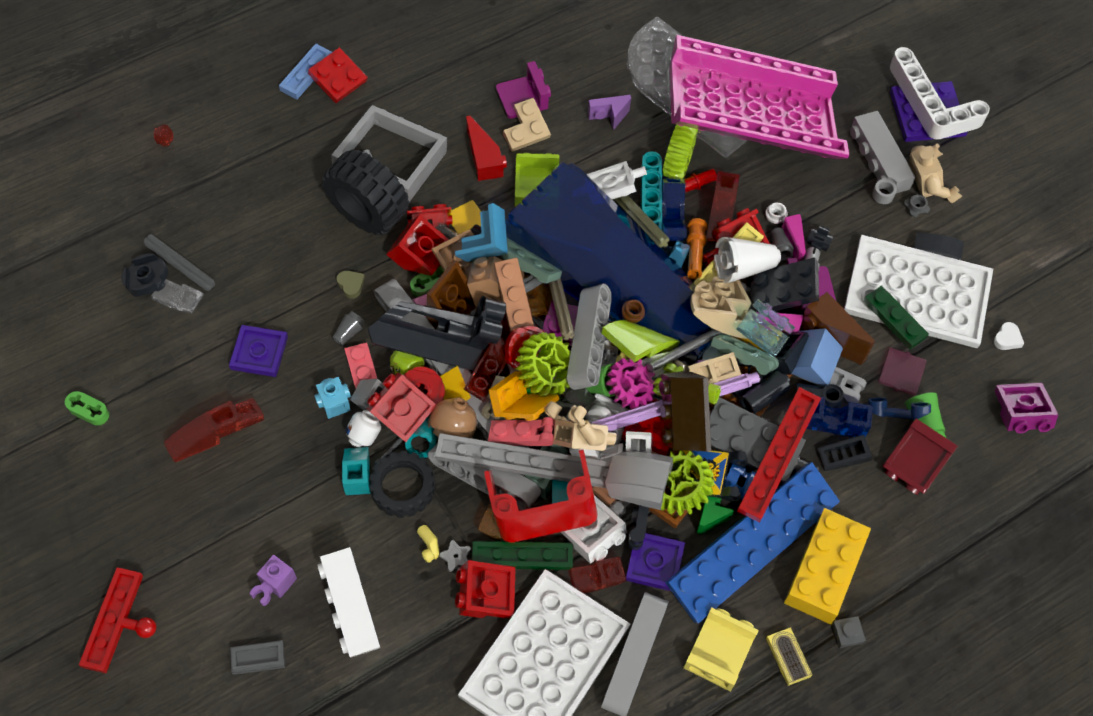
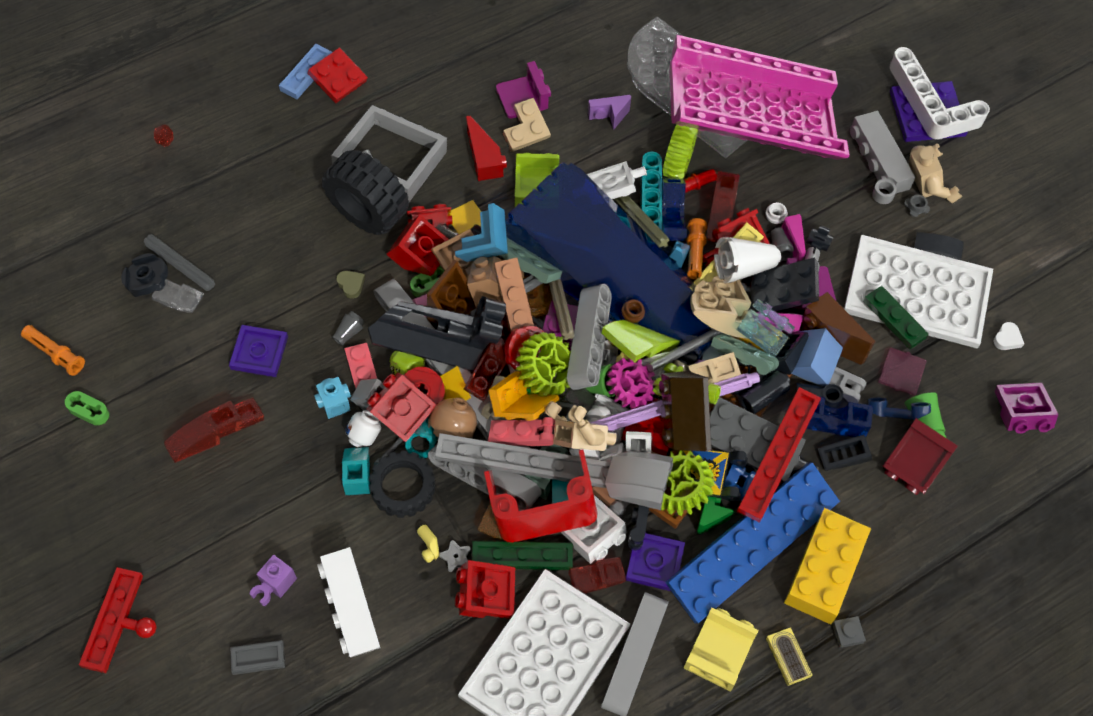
(59, 354): none -> orange pin

